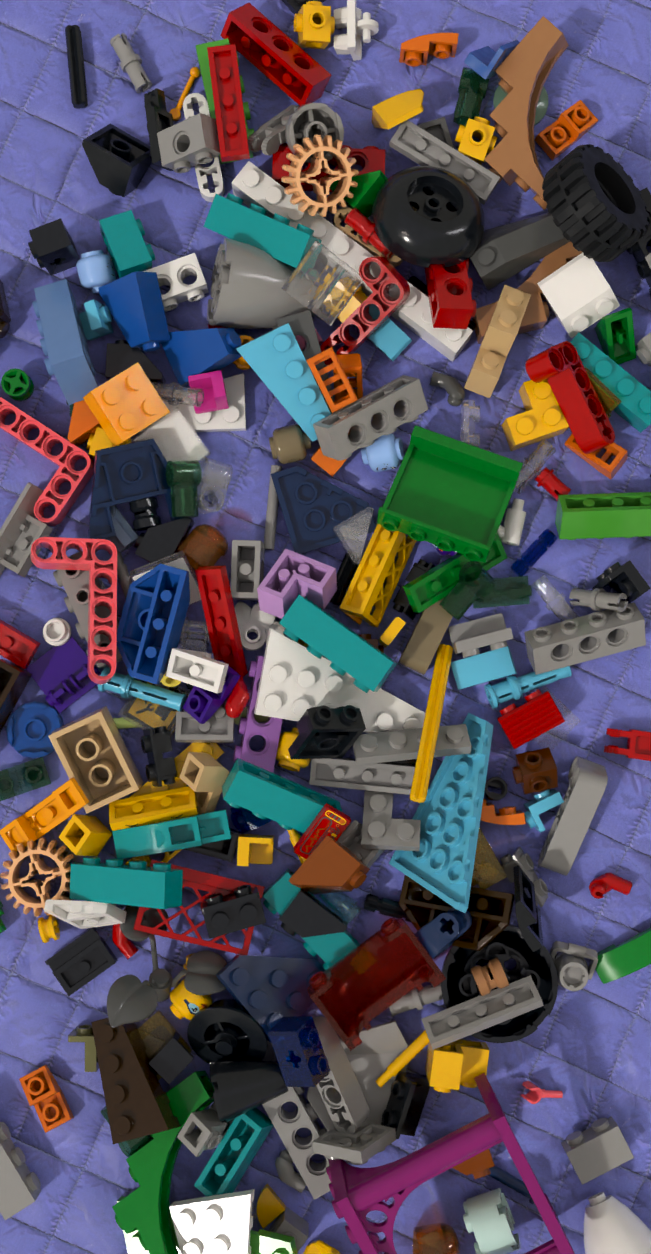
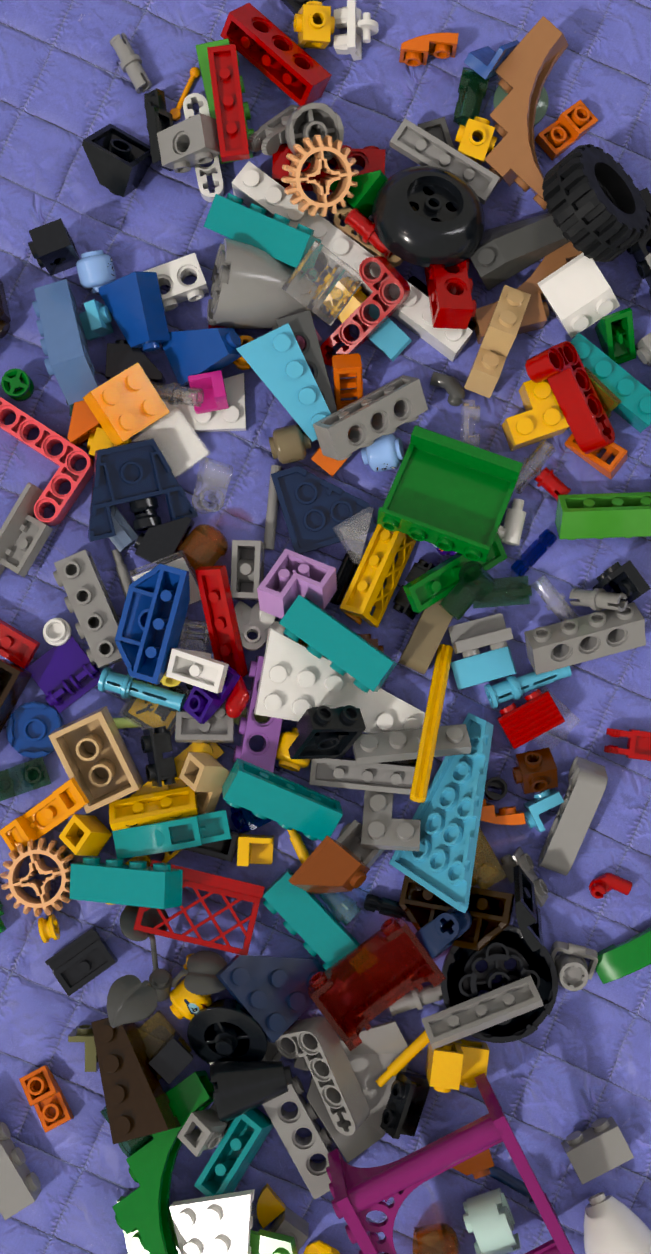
(76, 66): black axle -> none
(85, 913): white wing -> none
(97, 596): coral beam -> none
(124, 944): red arm -> none
(125, 243): teal brick -> none
(183, 478): clear green piece -> none
(232, 911): black bracket -> none
(286, 1172): light grey arm -> none
(299, 1051): clear blue brick -> none
(309, 917): black slope -> none
(327, 822): red tile -> none
(342, 402): orange slope -> none
(355, 1147): light grey plate -> none
(391, 632): yellow tile -> none
(397, 109): yellow slope -> none
(483, 979): medium nougat wheel -> none
(535, 1093): coral hand -> none

